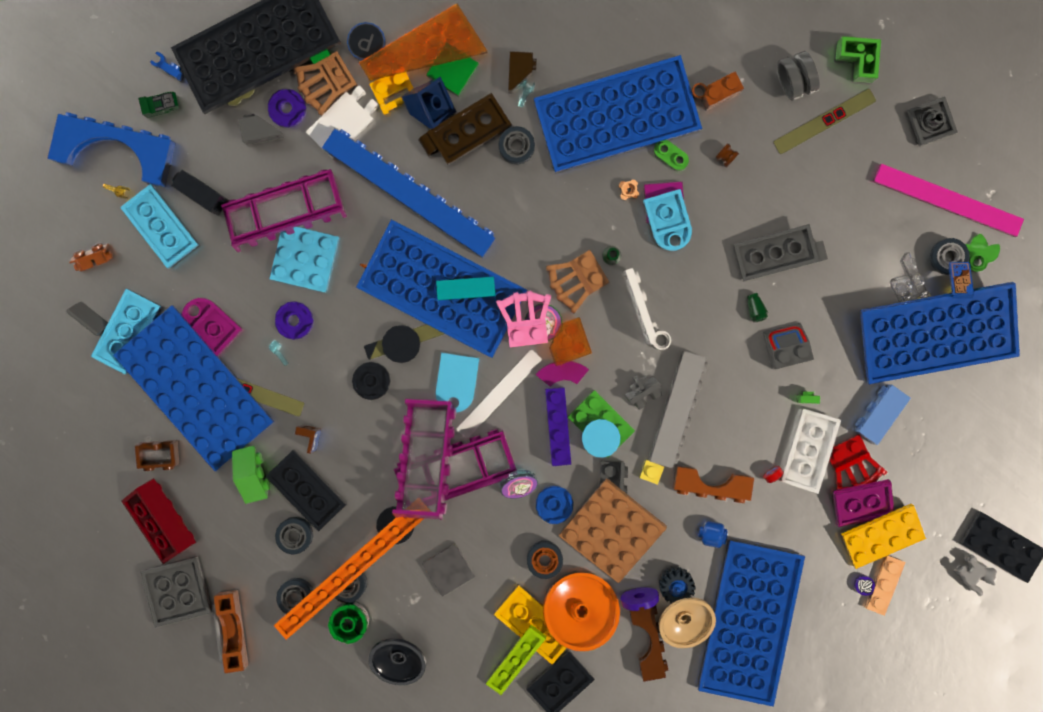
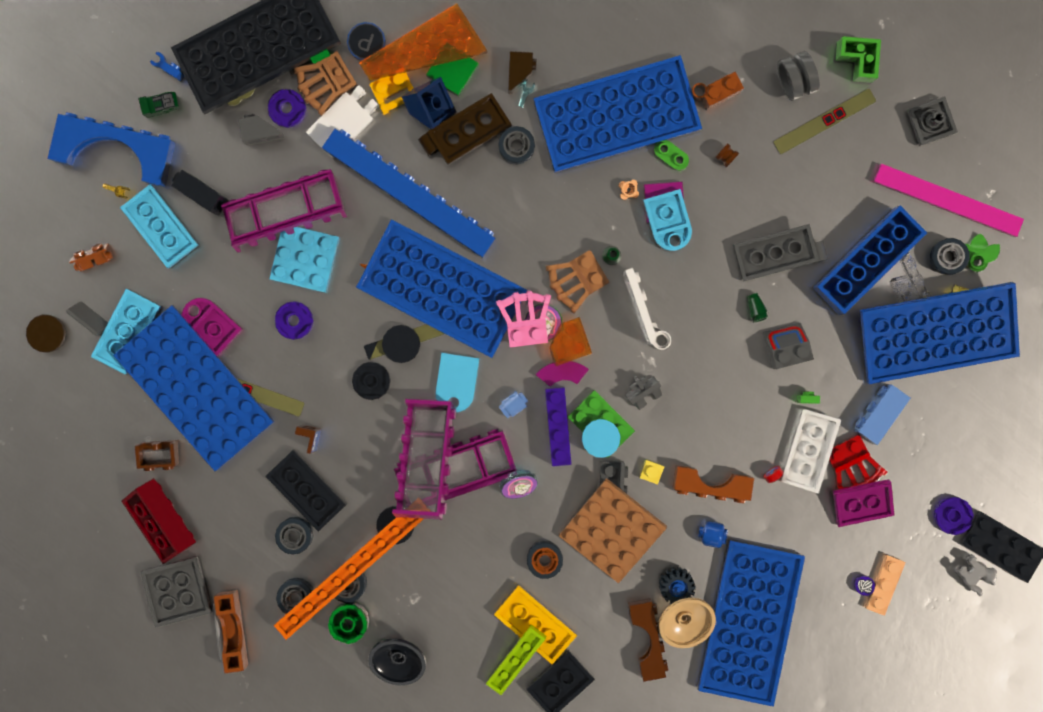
(45, 333): none -> dark brown tile
(249, 474): bright green brick -> none
(274, 347): clear light blue hand -> none
(448, 570): flat silver tile -> none
(465, 288): teal tile -> none
(499, 394): white sticker -> none
(513, 404): none -> medium blue brick
(554, 504): blue tile -> none
(581, 612): orange dish -> none
(639, 597): dark purple tile -> none
(677, 409): light grey brick -> none
(869, 260): none -> blue brick
(883, 536): yellow plate -> none
(953, 515): none -> dark purple tile
(961, 280): tile -> none

